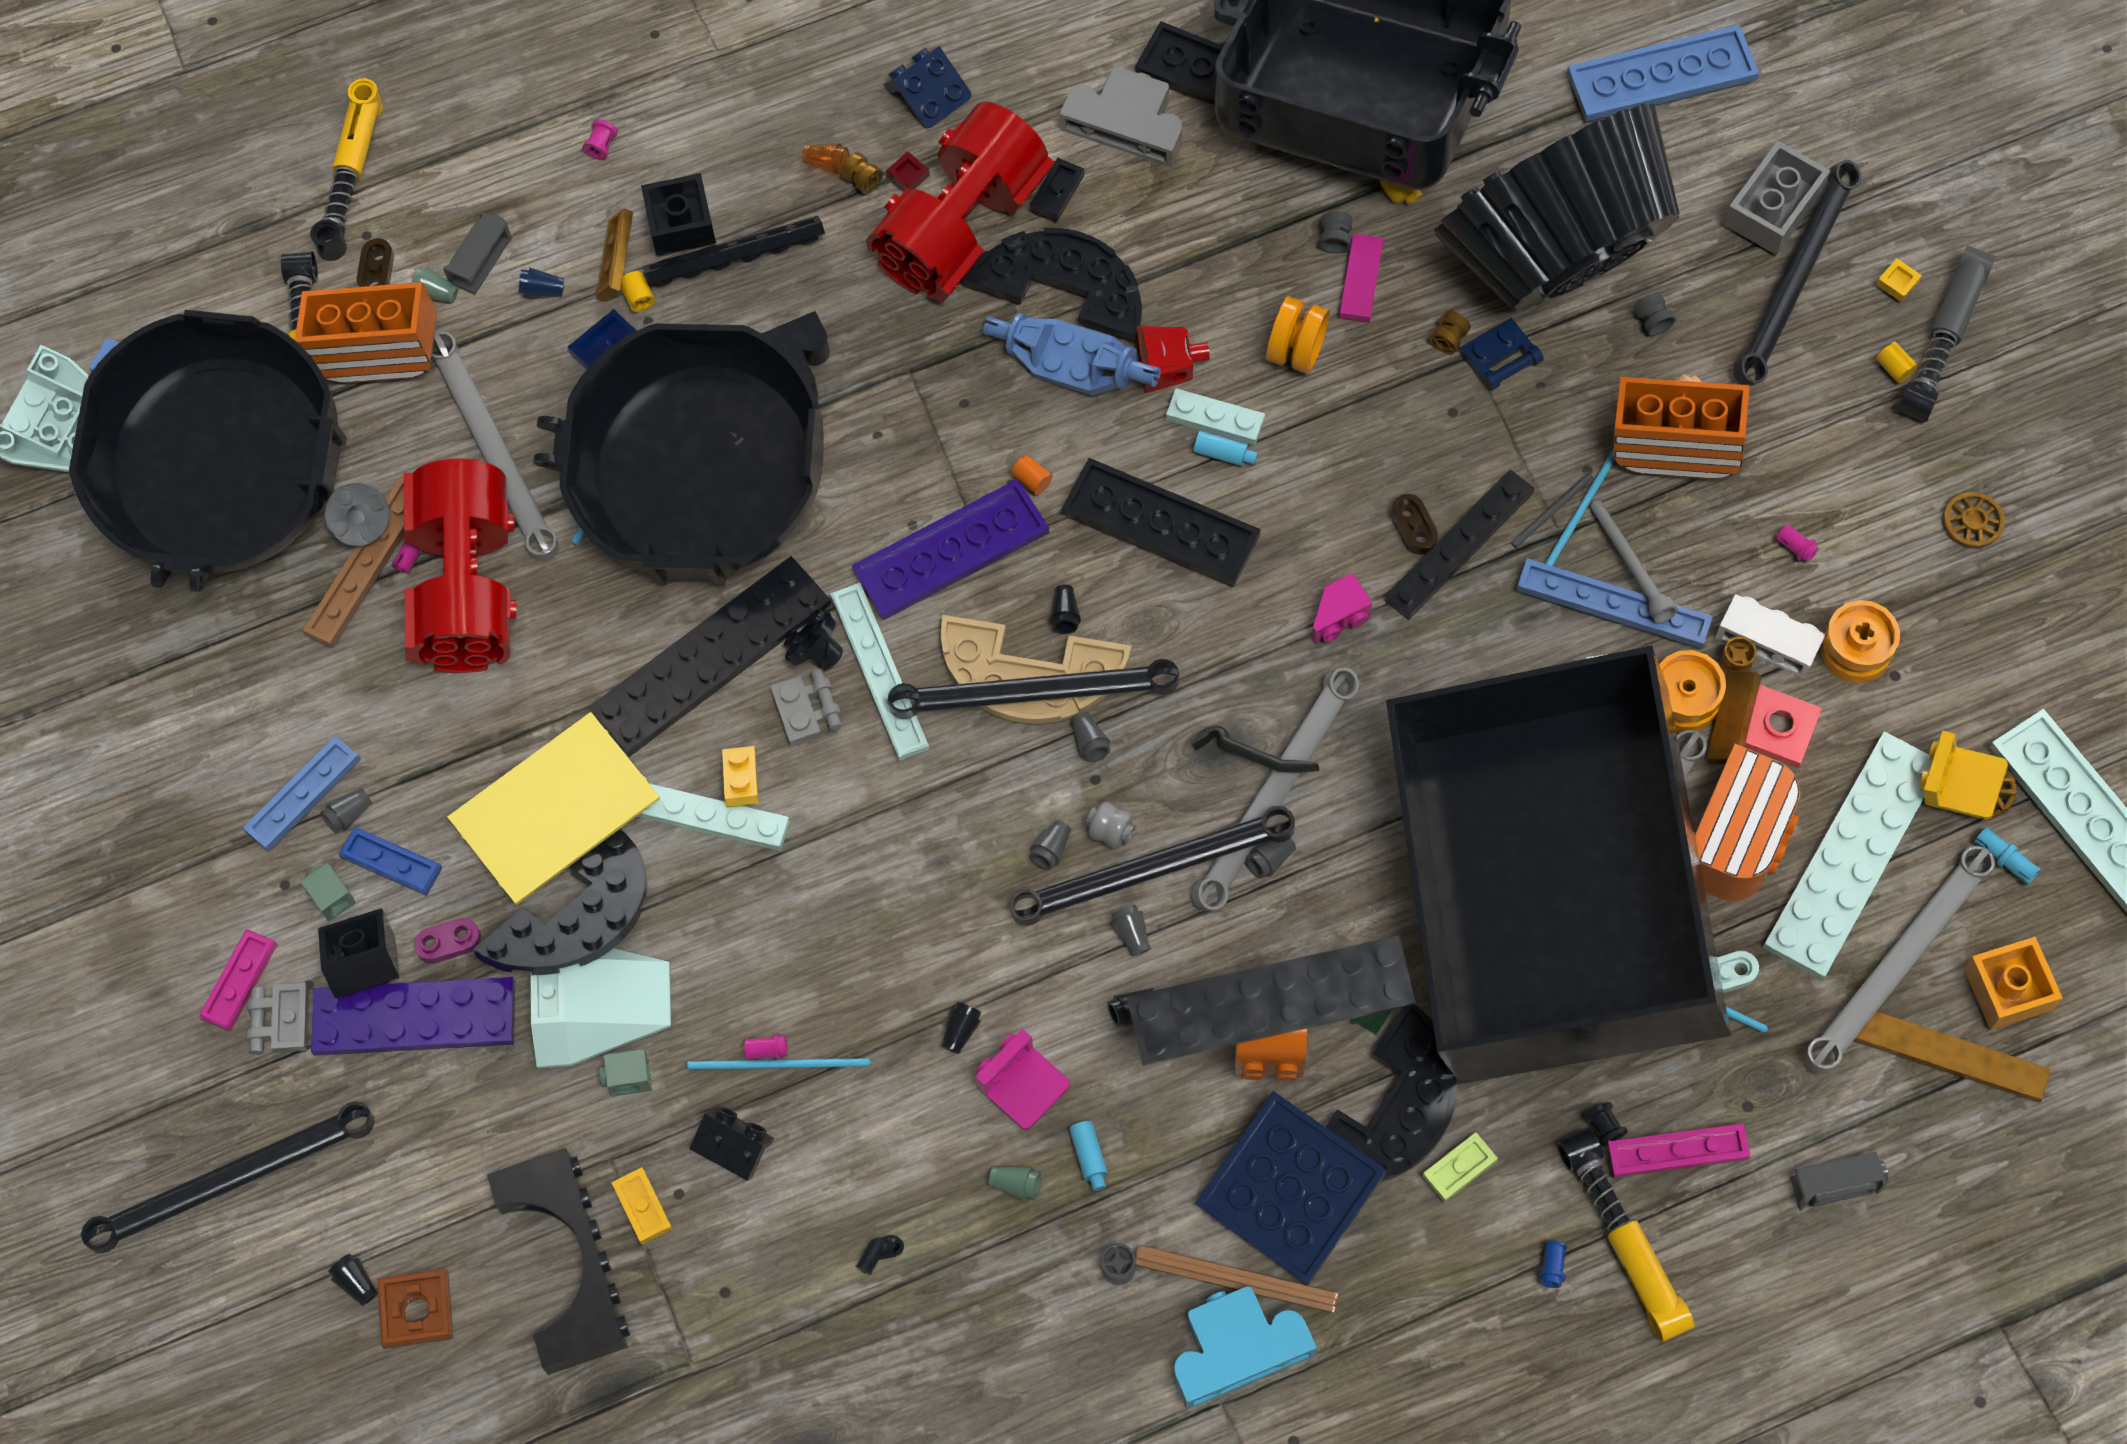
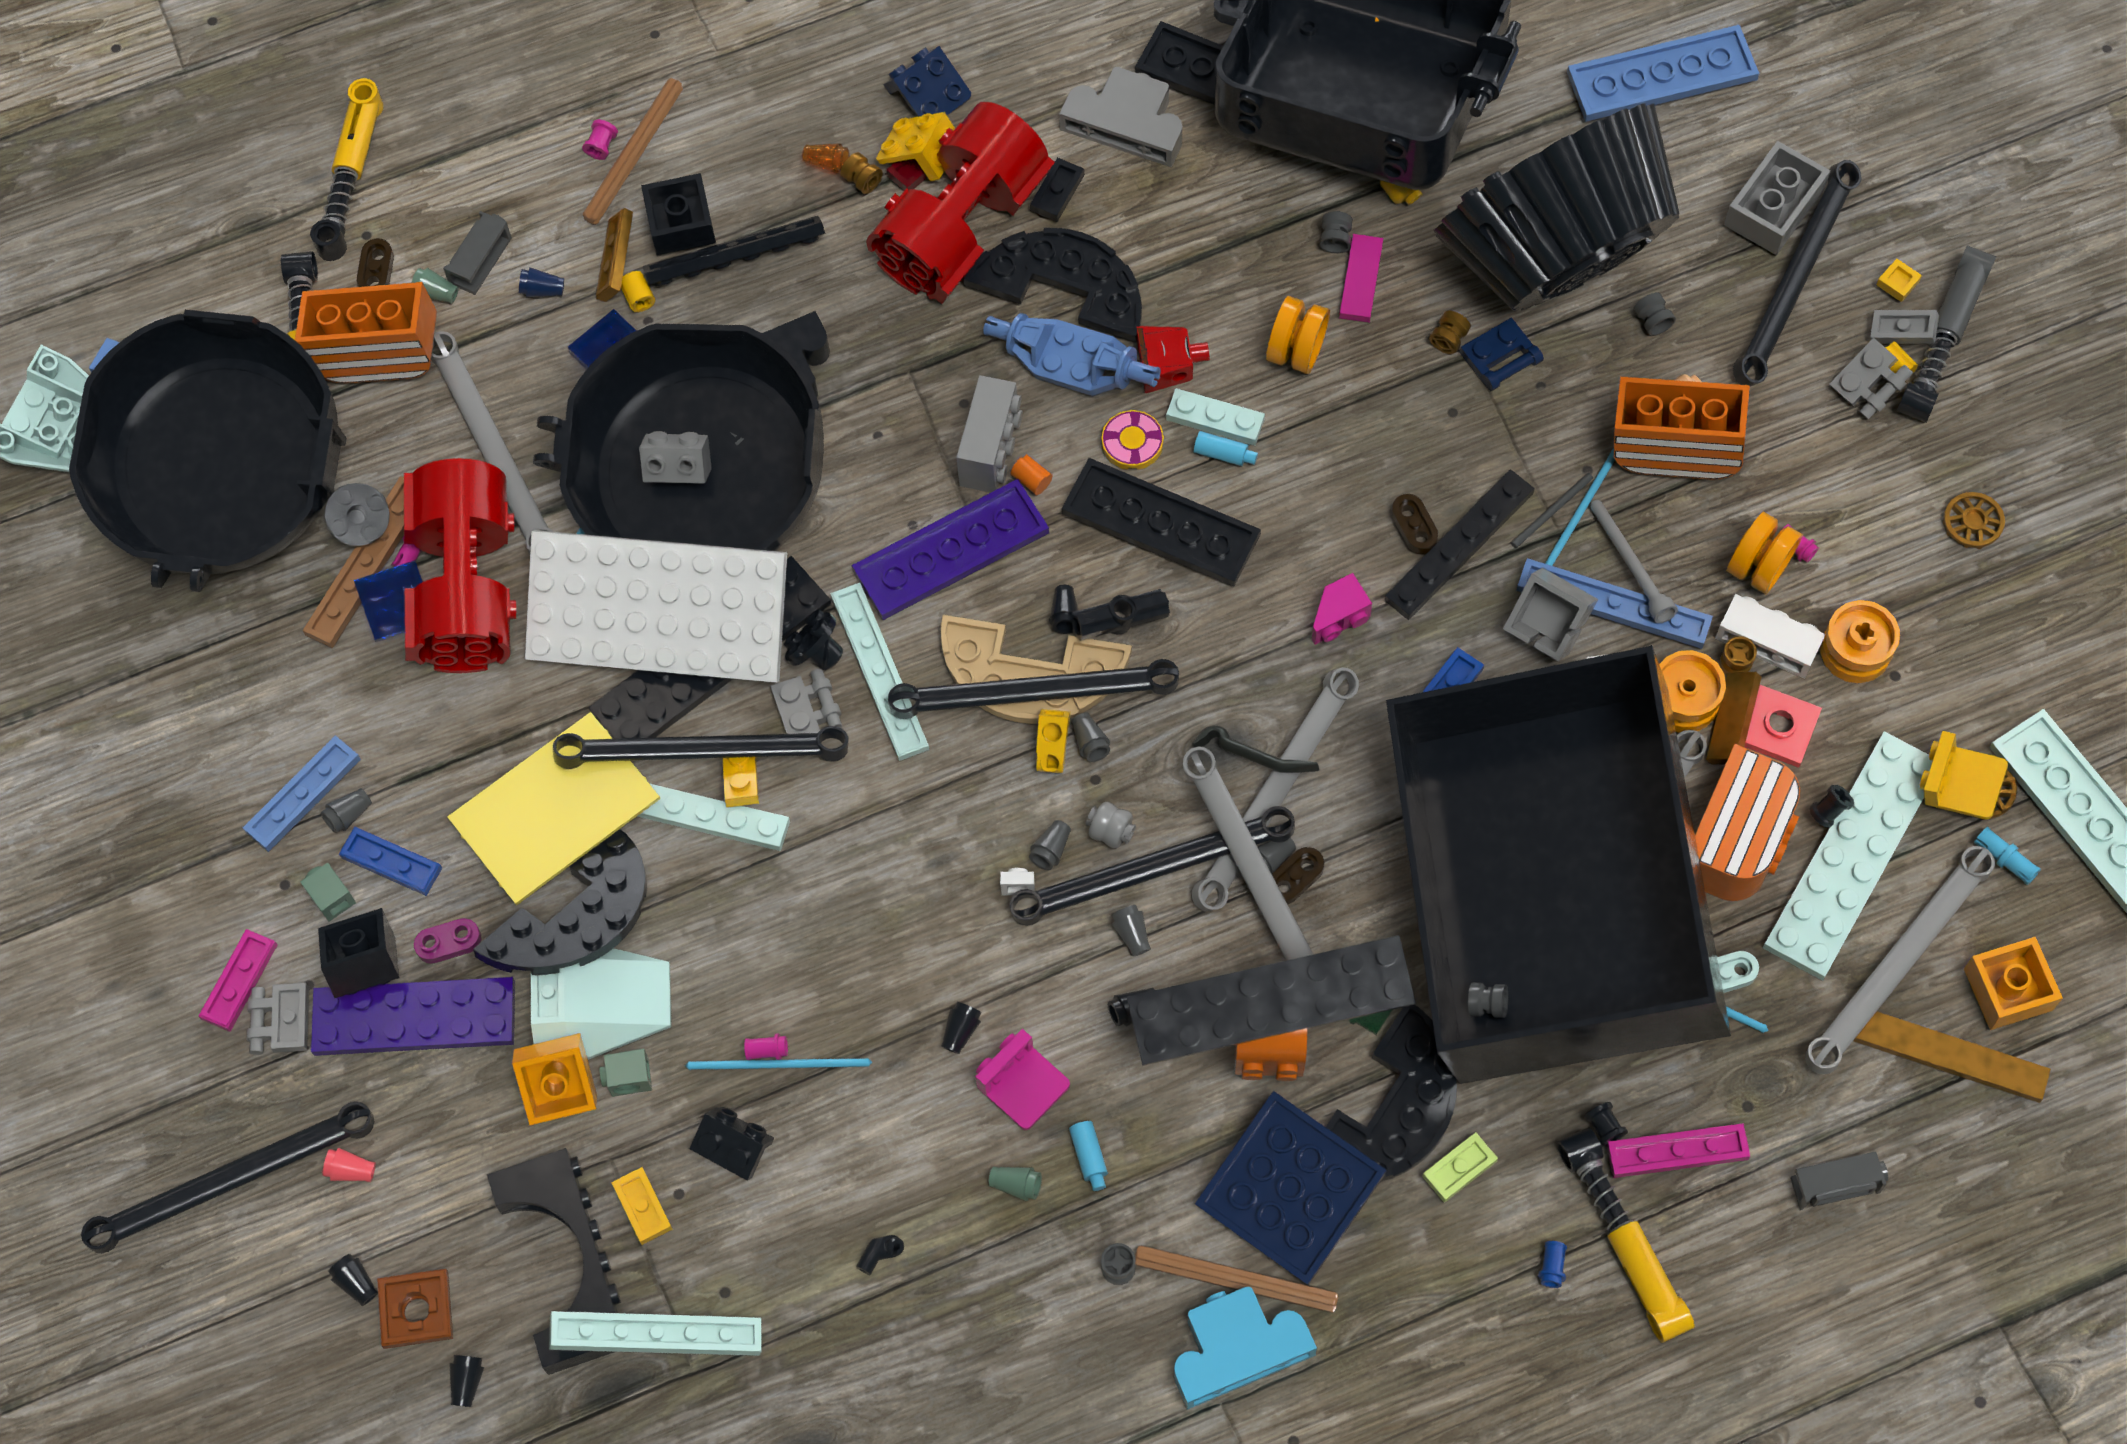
(346, 1166): none -> coral cone
(384, 598): none -> clear blue plate
(464, 1379): none -> black cone
(554, 1079): none -> light orange brick
(632, 151): none -> medium nougat axle
(655, 1333): none -> light aqua plate
(656, 606): none -> white plate
(675, 457): none -> light grey brick
(700, 747): none -> black piece
(917, 140): none -> yellow bracket
(989, 434): none -> light grey brick
(1016, 880): none -> white plate
(1052, 740): none -> yellow leg
(1104, 620): none -> black piece
(1132, 440): none -> tile
(1247, 856): none -> light grey piece
(1296, 878): none -> dark brown plate
(1457, 670): none -> blue plate
(1490, 1000): none -> dark grey wheel
(1550, 608): none -> light grey piece
(1760, 550): none -> light orange wheel
(1831, 805): none -> black bush
(1864, 372): none -> light grey plate
(1905, 326): none -> light grey plate

